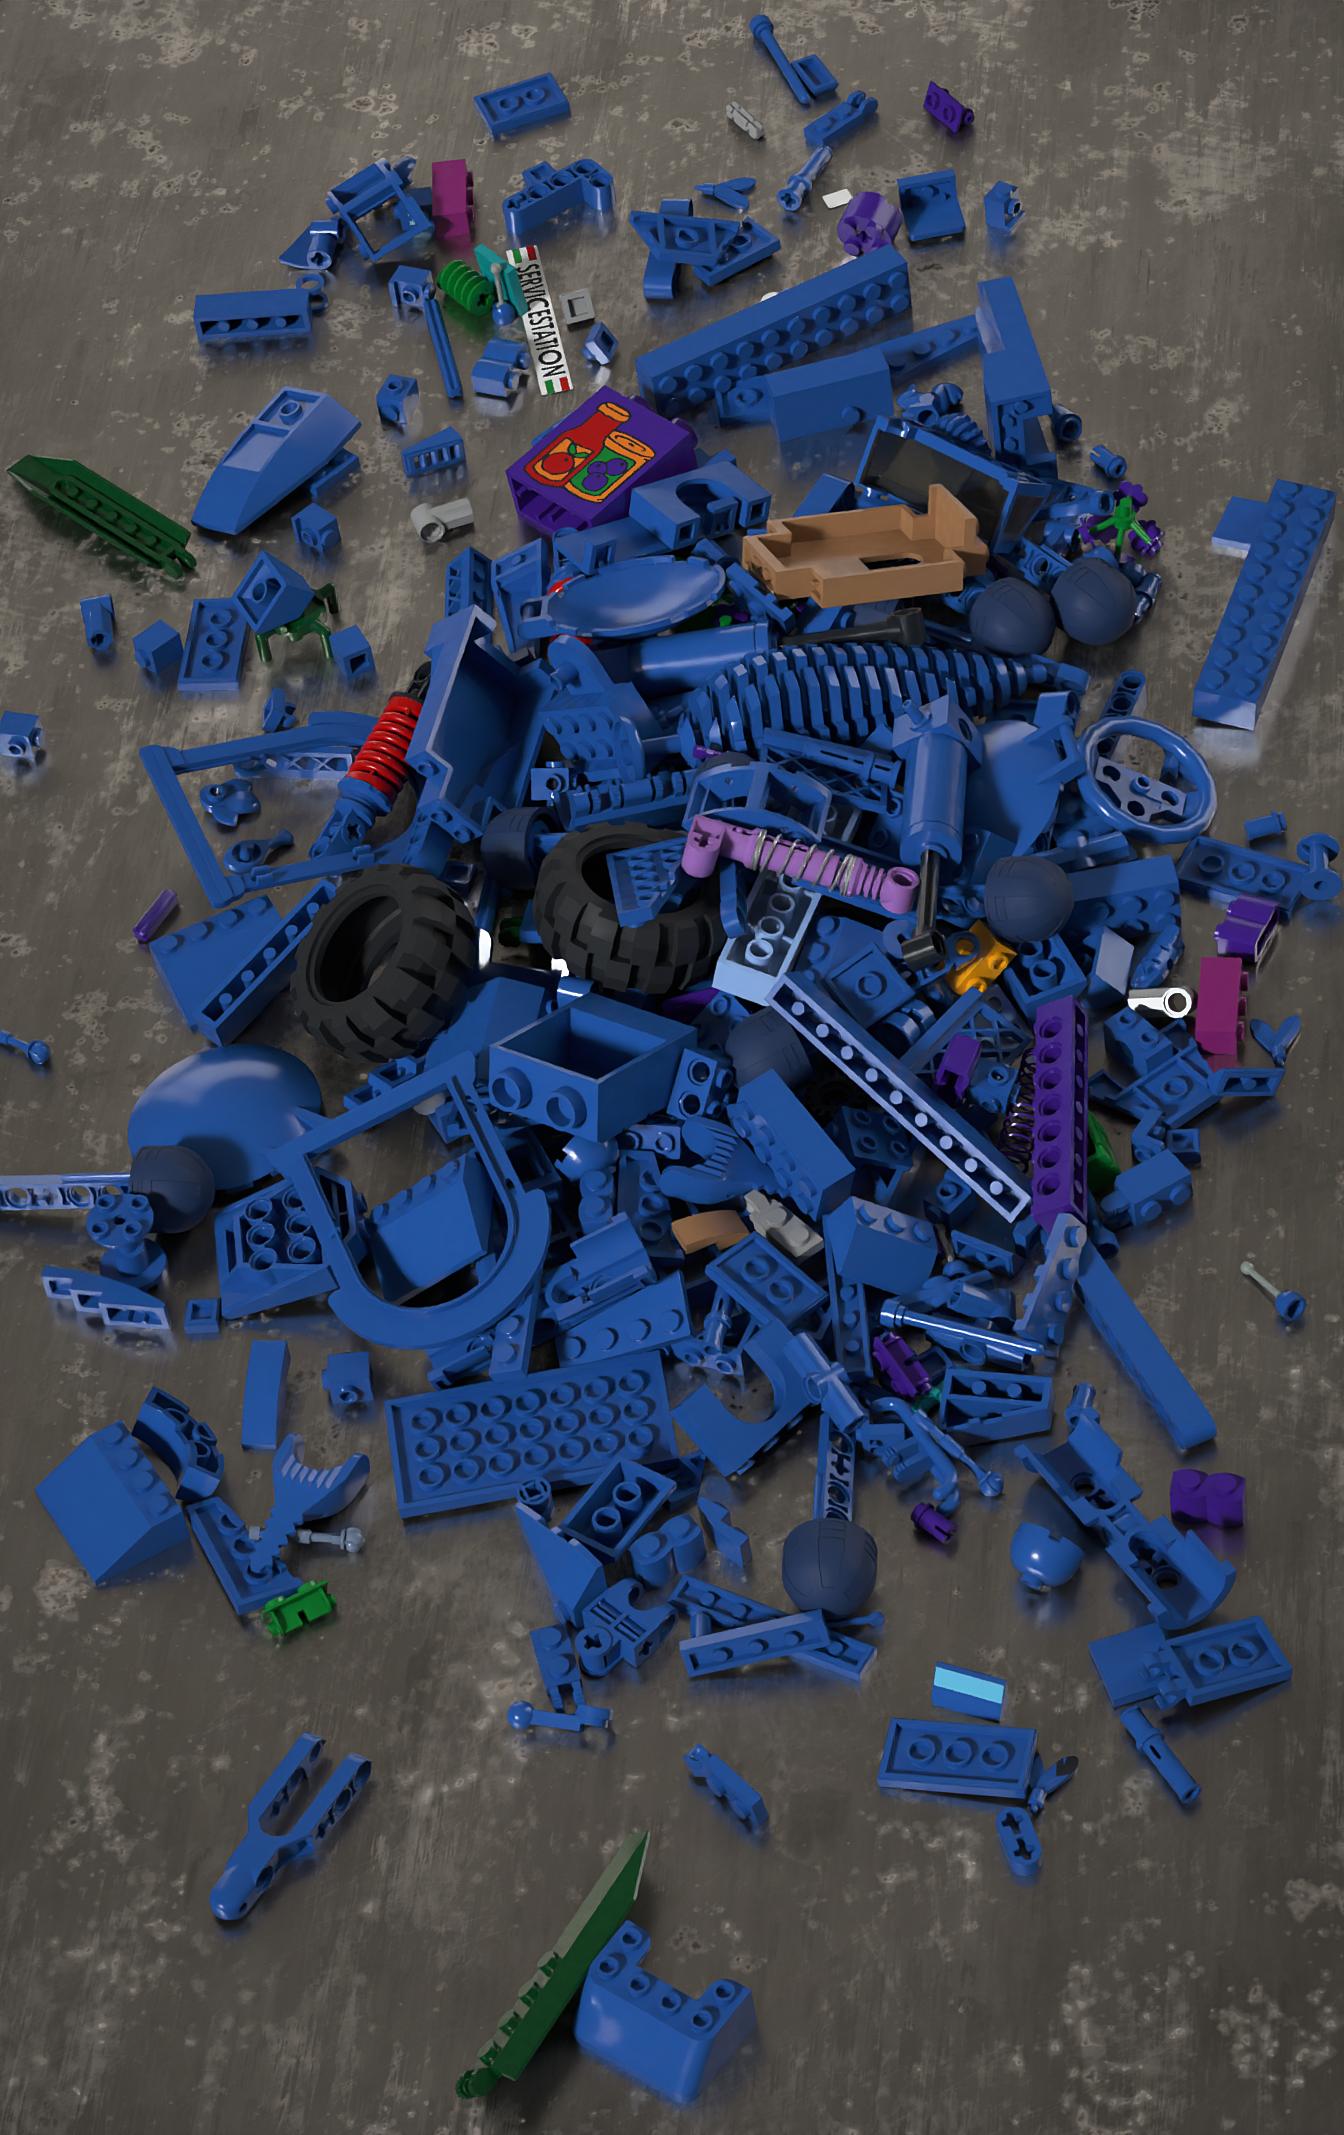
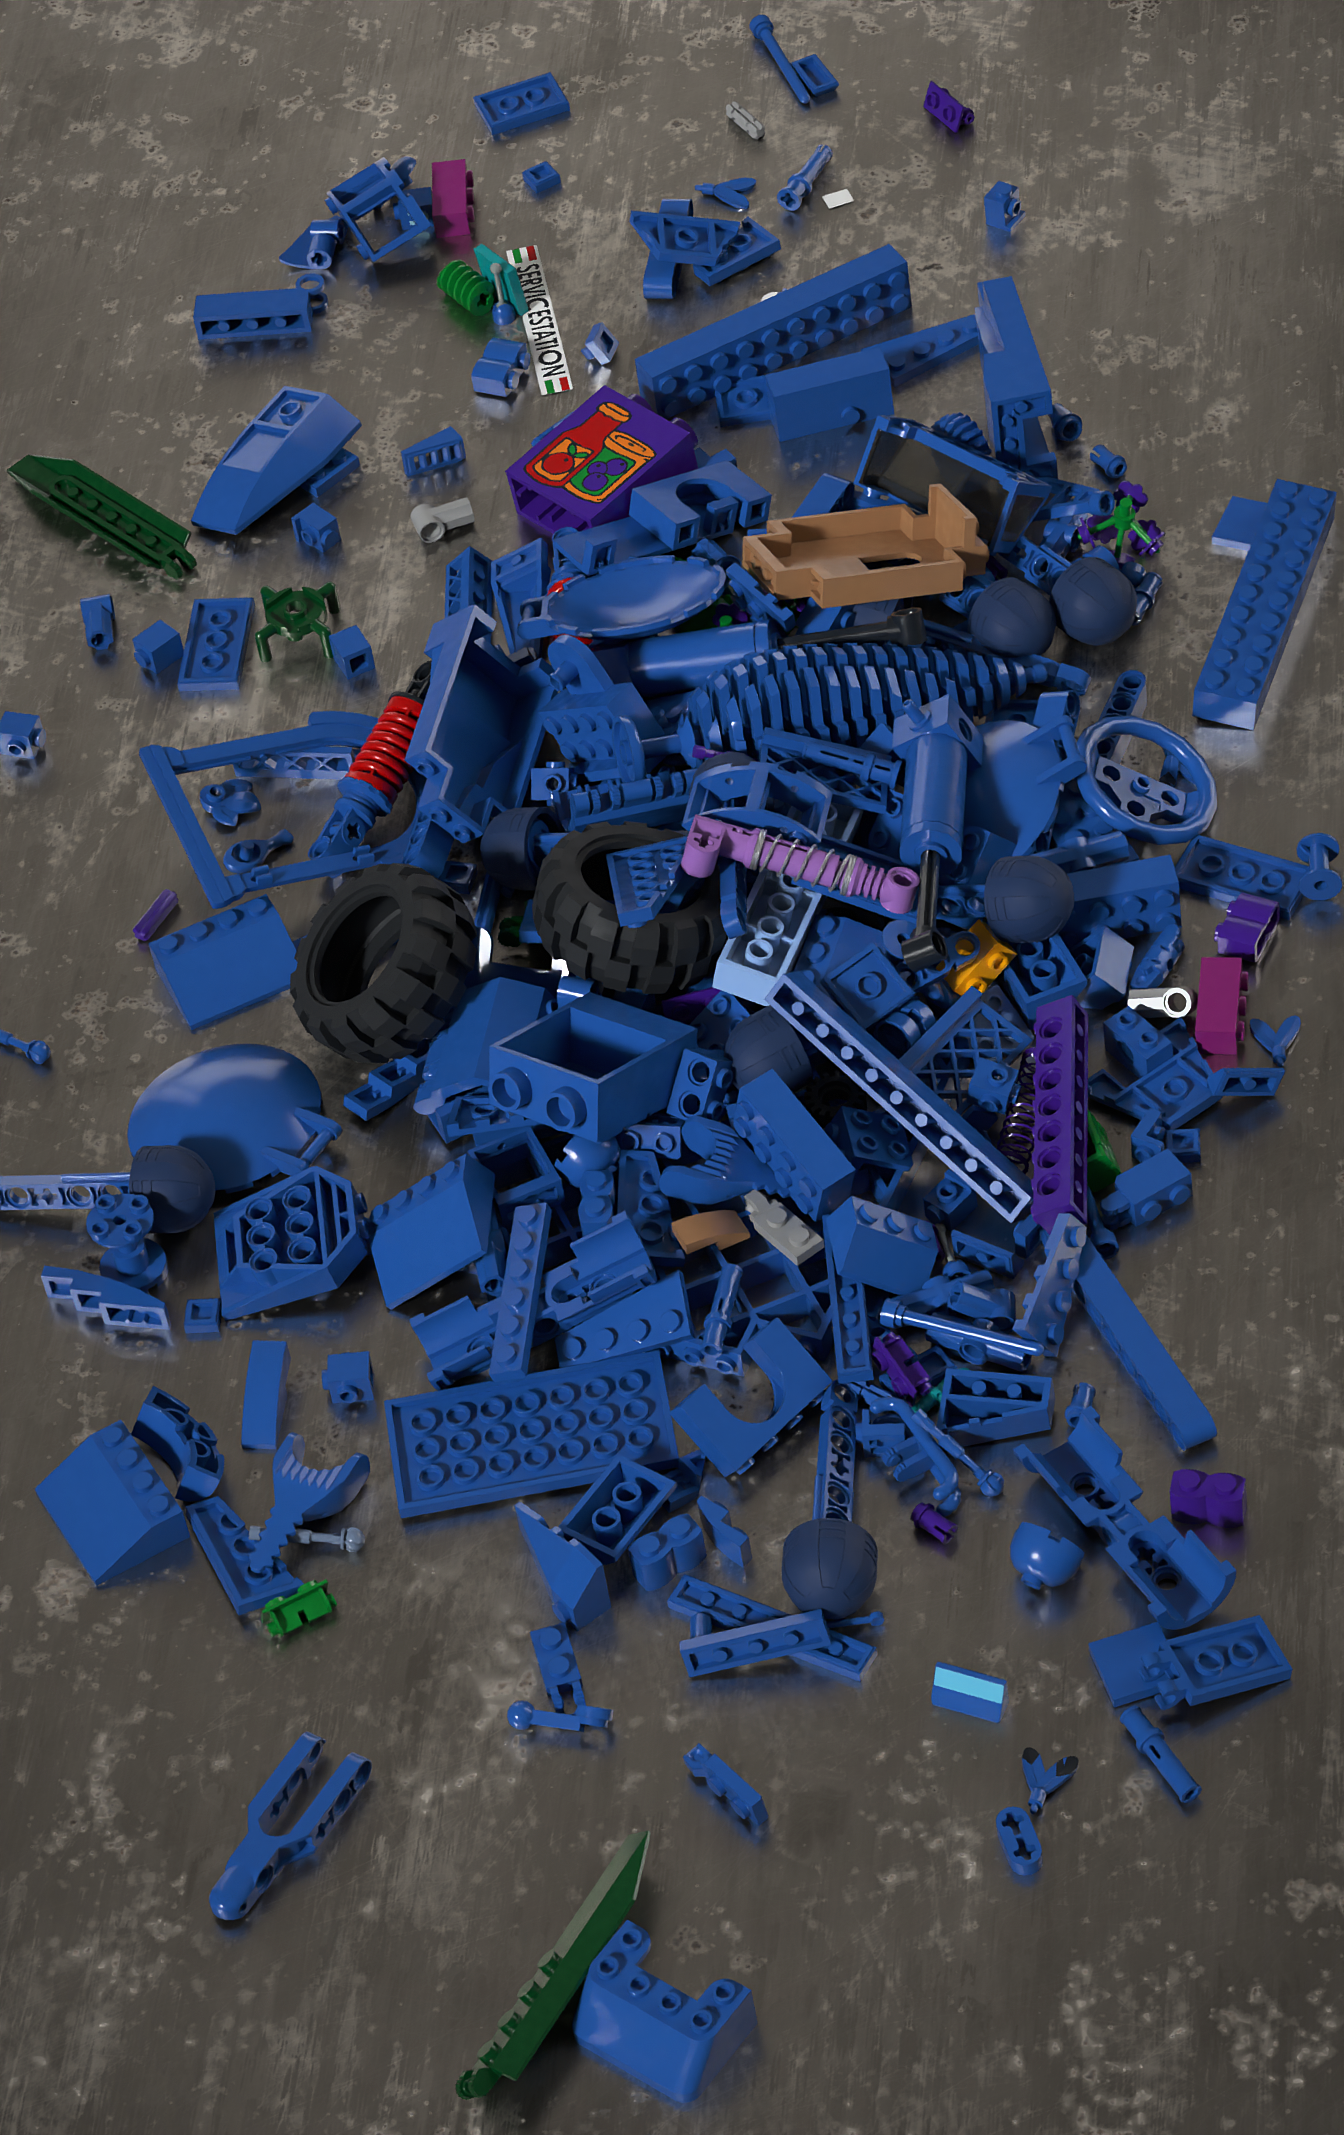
(261, 973): blue brick -> none
(271, 594): blue slope -> none
(277, 711): blue tile -> none
(398, 398): blue brick -> none
(411, 286): blue brick -> none
(443, 348): blue axle -> none
(526, 1213): blue door -> none
(537, 1495): blue wheel -> none
(557, 193): blue beam -> none
(577, 306): light grey tile -> none
(621, 1630): blue piece -> none
(766, 1282): blue tile -> none
(825, 1383): blue piece -> none
(841, 119): blue hinge -> none
(868, 223): dark purple brick -> none
(929, 406): blue animal -> none
(930, 205): blue bracket -> none
(957, 1069): dark purple brick -> none
(958, 1758): blue tile -> none
(1265, 825): blue pin -> none
(1288, 1303): blue hinge -> none

